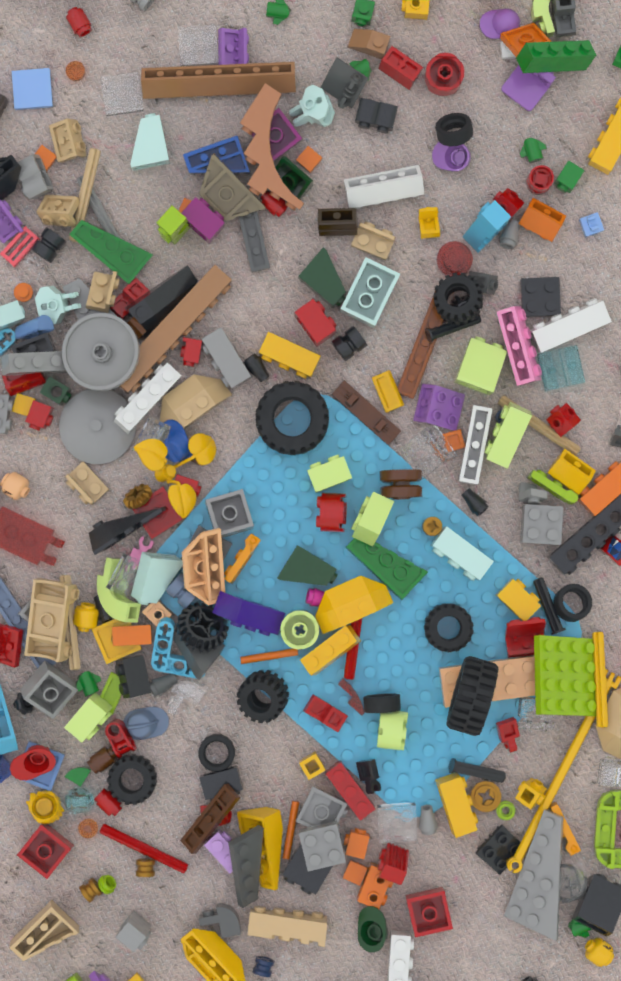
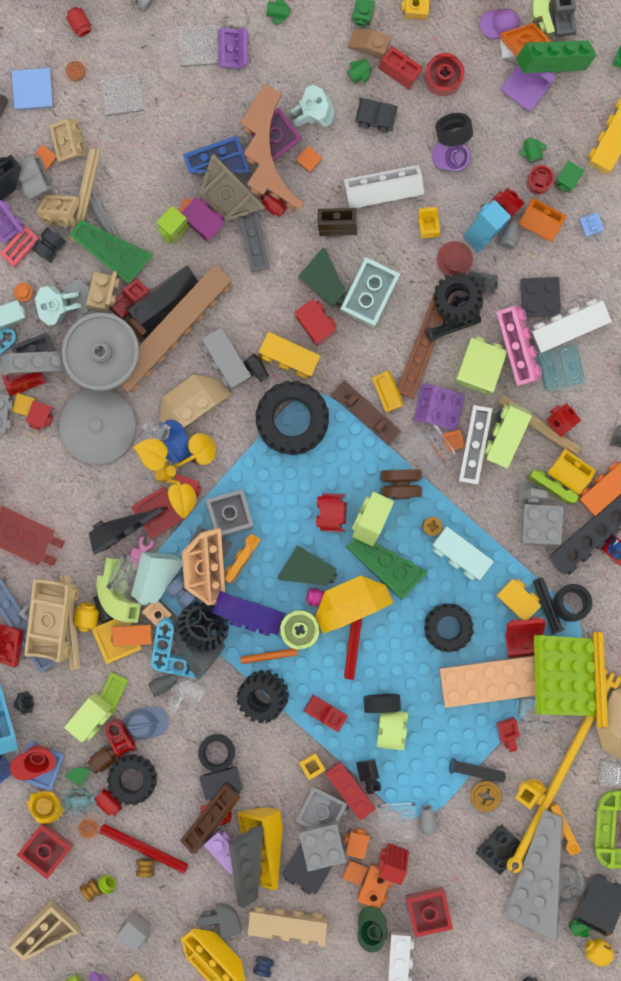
(15, 485): light nougat head -> none
(34, 327): medium blue brick -> none
(48, 388): dark green brick -> none
(48, 689): light grey brick -> none
(87, 483): tan bracket -> none
(87, 682): green piece -> none
(132, 676): black brick -> none
(137, 496): pearl gold gear -> none
(147, 398): white brick -> none
(150, 144): light aqua slope -> none
(191, 352): red brick -> none
(217, 80): medium nougat brick -> none
(290, 830): orange bar -> none
(293, 177): dark green slope -> none
(329, 474): yellowish green brick -> none
(330, 650): yellow brick -> none
(344, 83): dark grey hinge -> none
(349, 343): black wheel -> none
(354, 700): clear red slope -> none
(373, 240): tan bracket -> none
(457, 804): yellow brick -> none
(472, 696): black tyre -> none
(475, 502): black cone -> none
(510, 814): lime plate -> none

